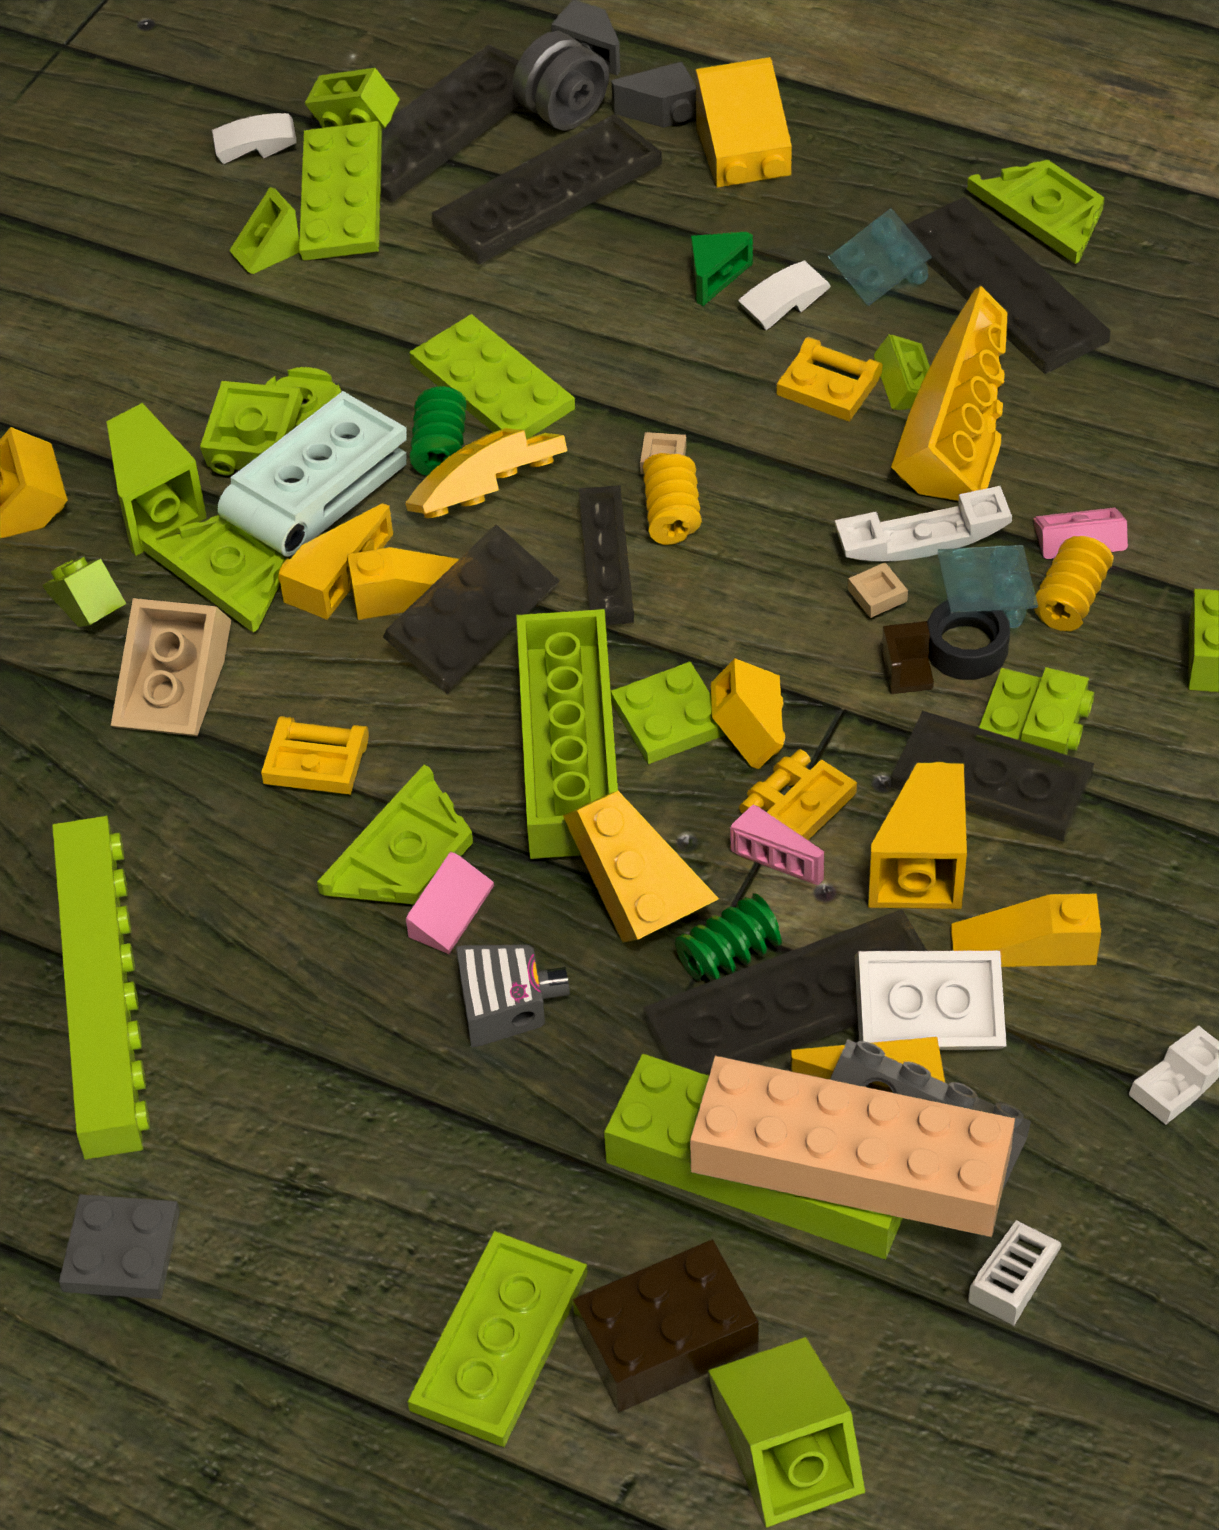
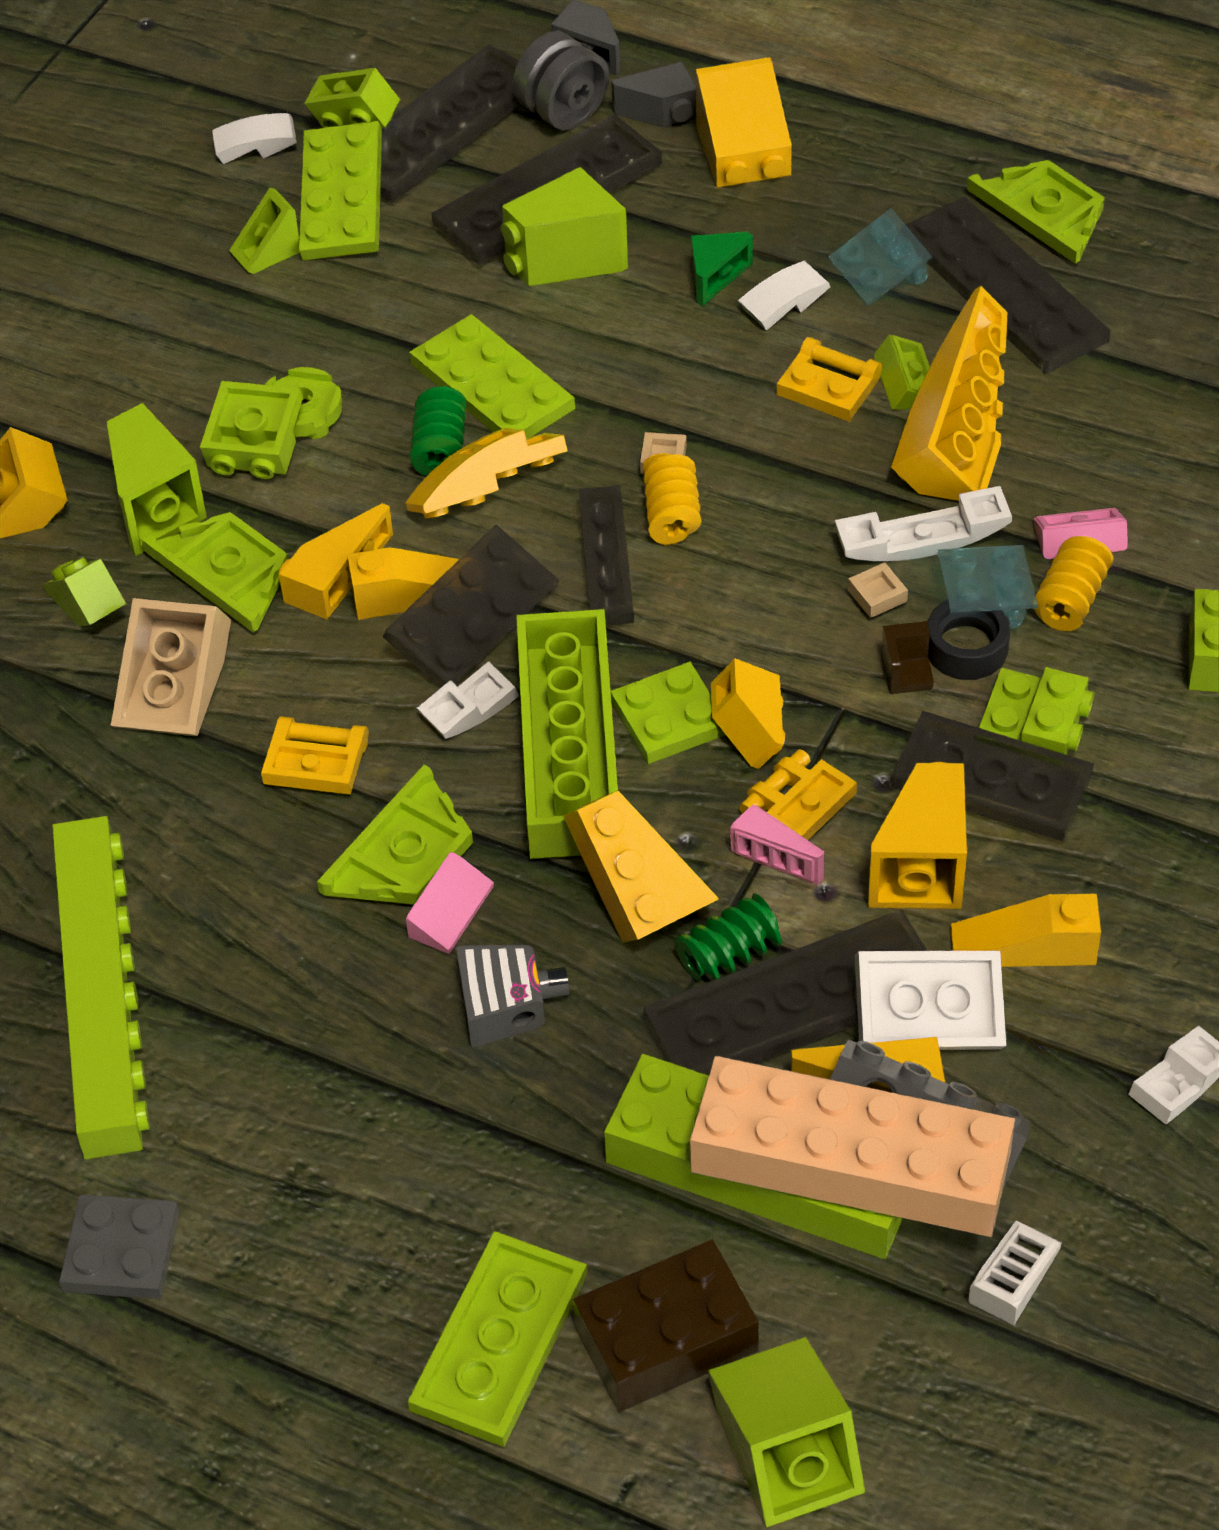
(314, 474): light aqua hinge -> none
(471, 703): none -> white slope
(565, 231): none -> lime slope

